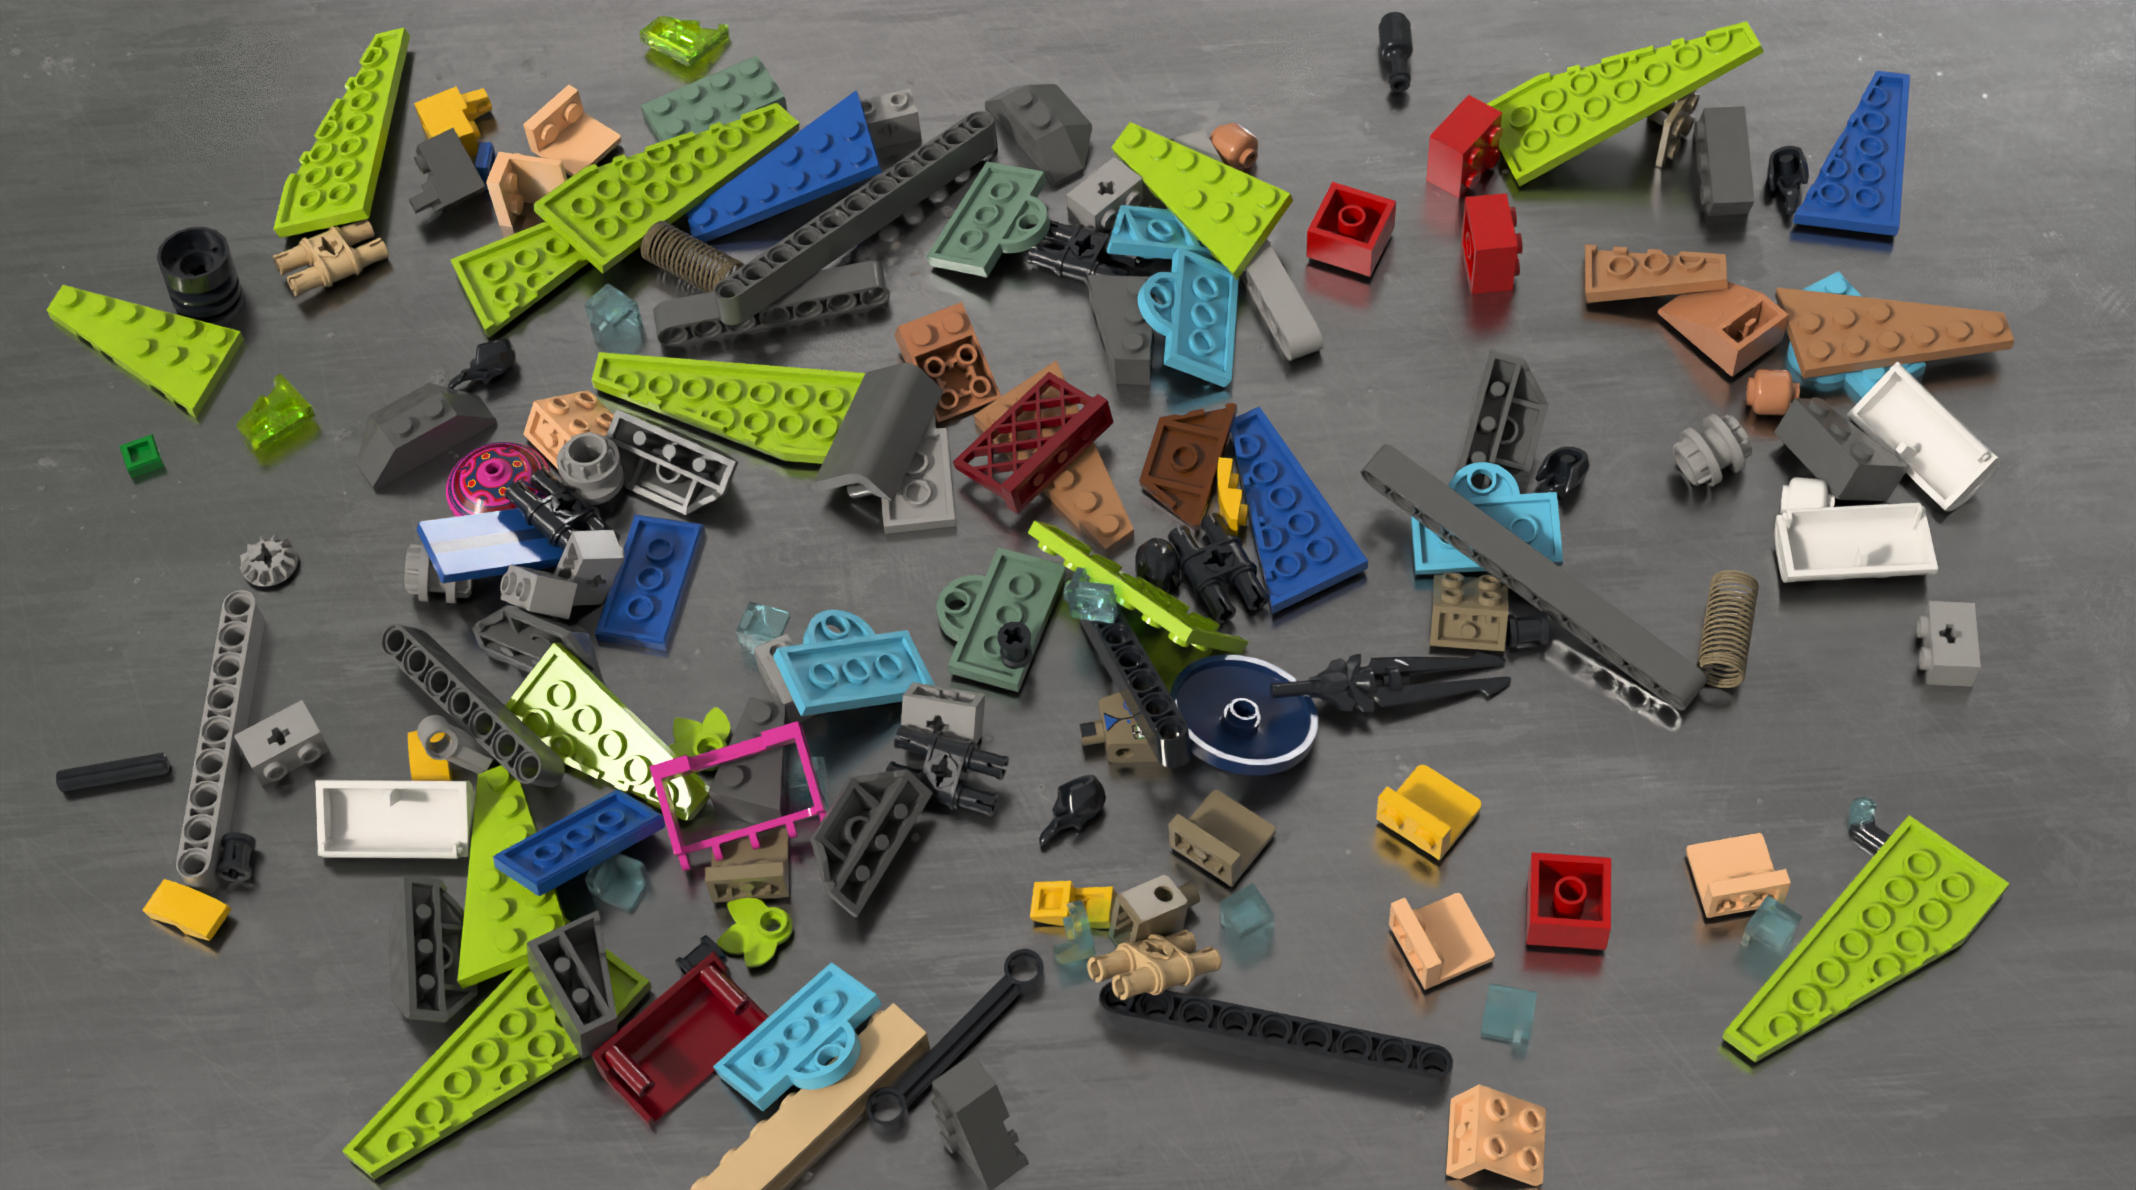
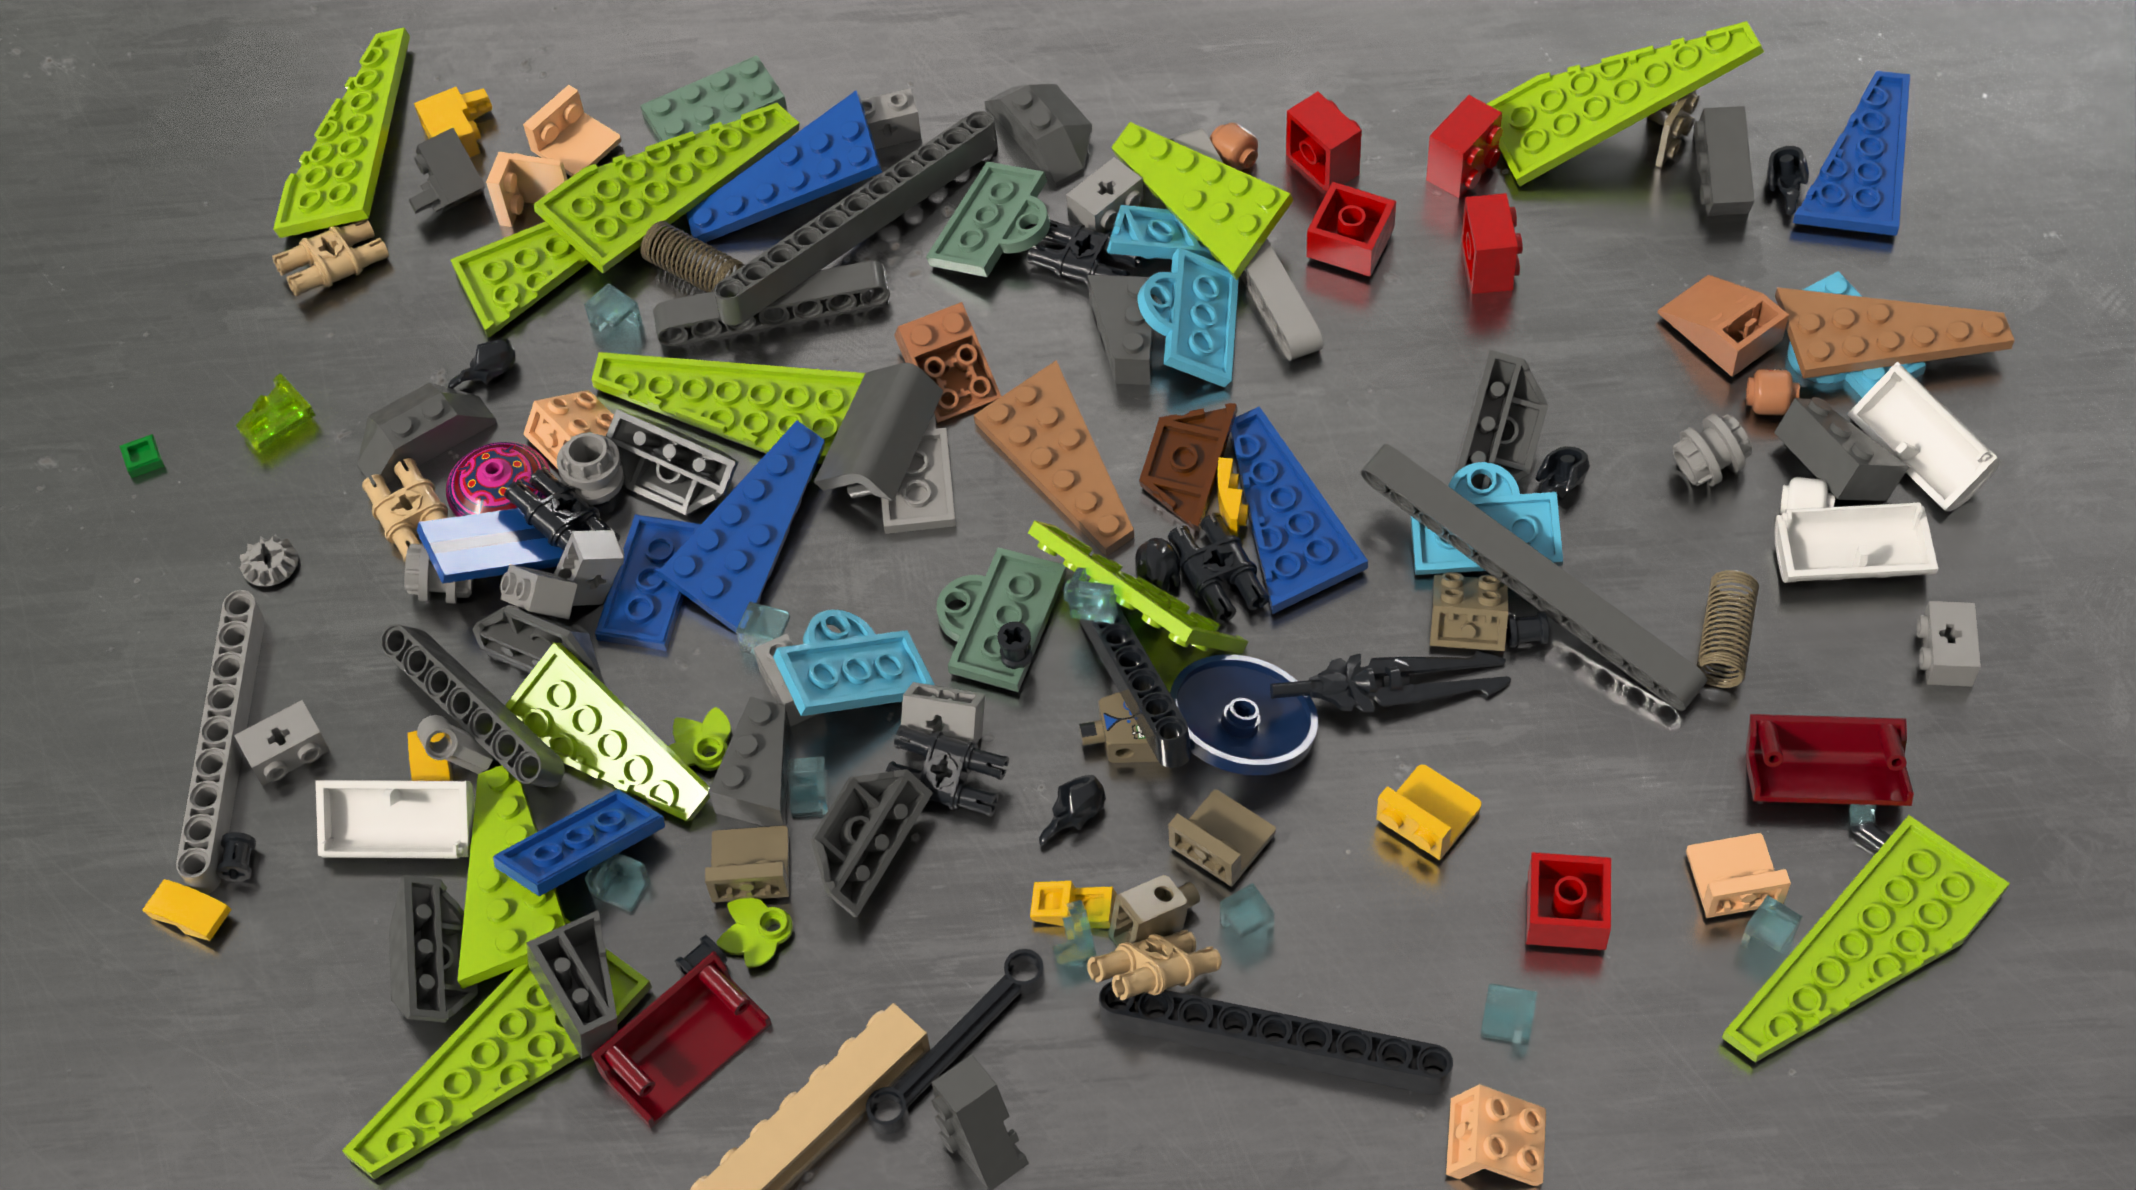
(112, 772): black axle -> none
(156, 346): lime wing -> none
(199, 272): black wheel -> none
(405, 508): none -> tan pin
(485, 160): blue tile -> none
(682, 38): clear neon green wing -> none
(688, 765): dark pink hinge -> none
(741, 540): none -> blue wing
(801, 1039): medium azure plate -> none
(1052, 453): dark red fence -> none
(1323, 141): none -> red brick
(1396, 47): black piece -> none
(1440, 938): light nougat bracket -> none
(1638, 275): medium nougat wing -> none
(1828, 760): none -> dark red piece

